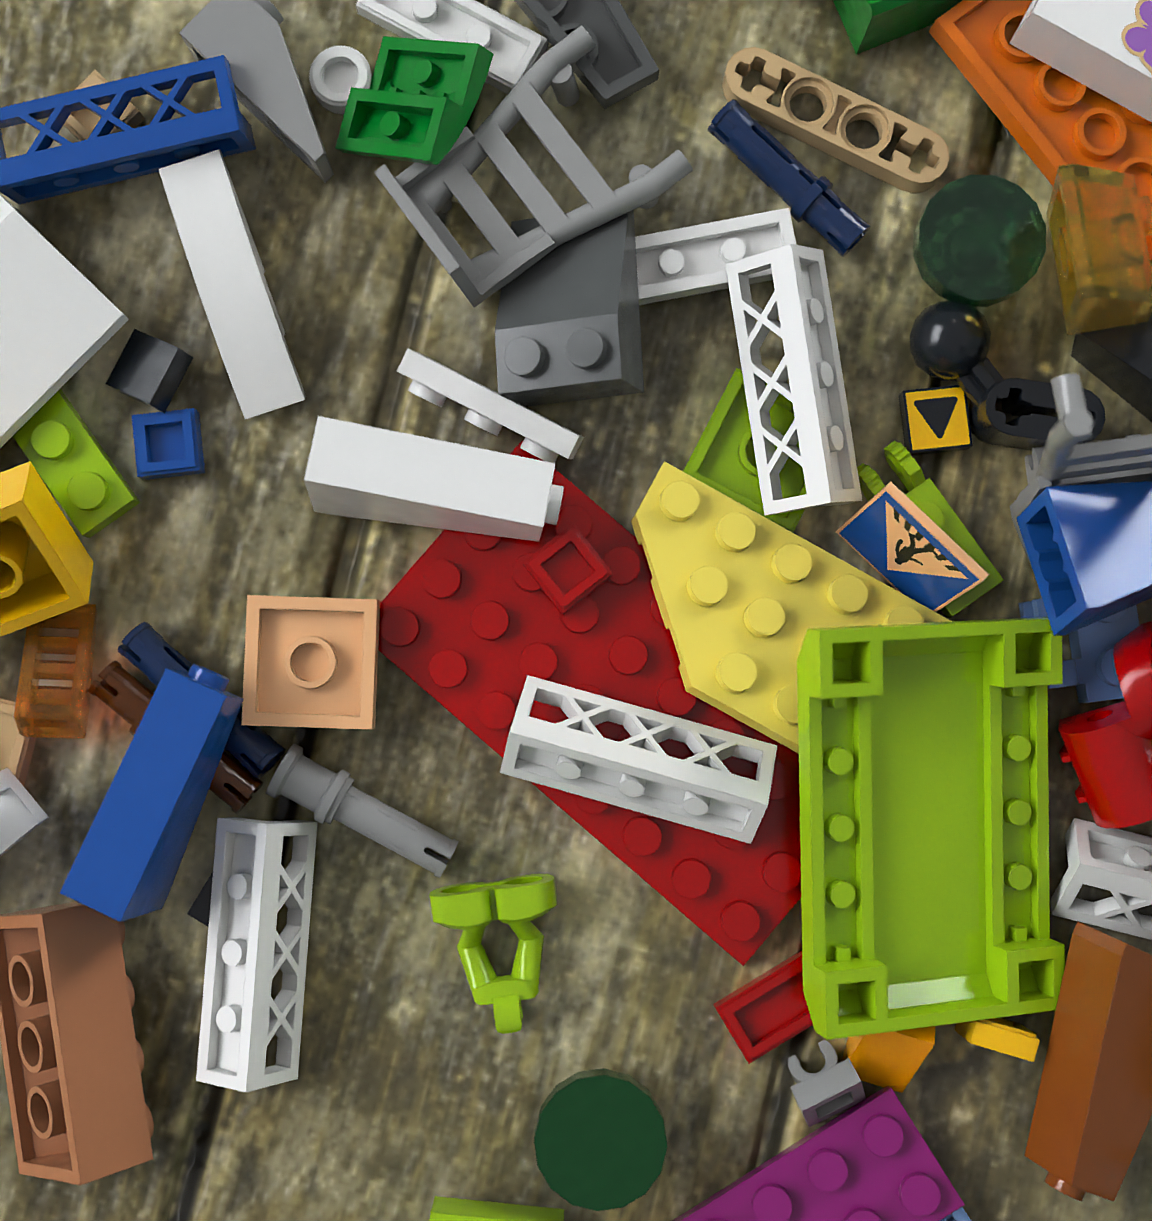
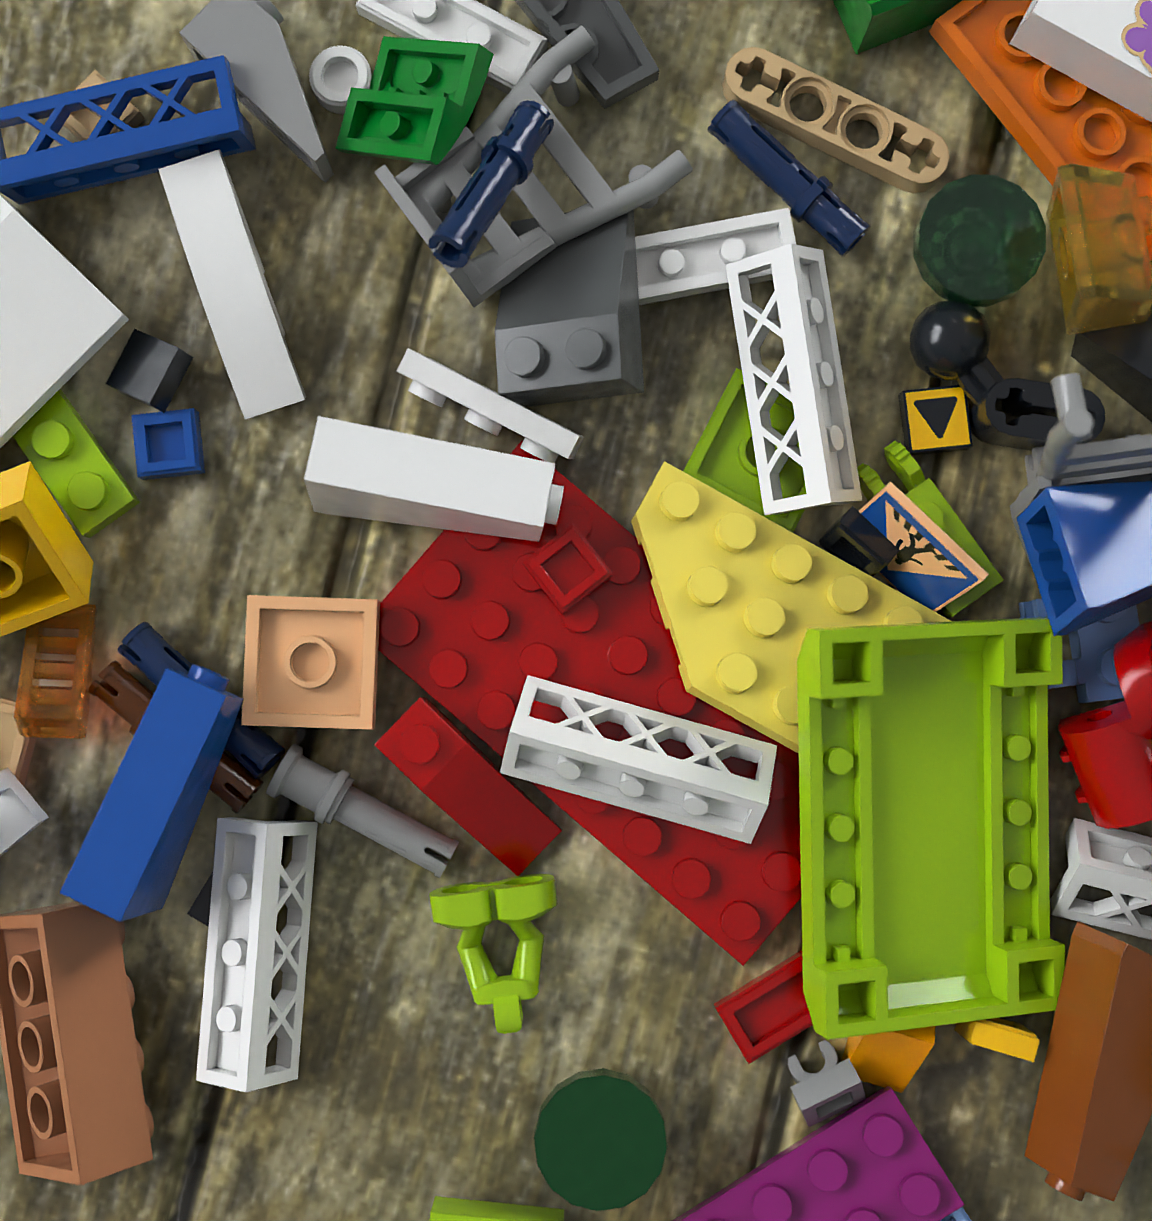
(467, 785): none -> red slope
(504, 164): none -> dark blue pin
(858, 543): none -> black tile

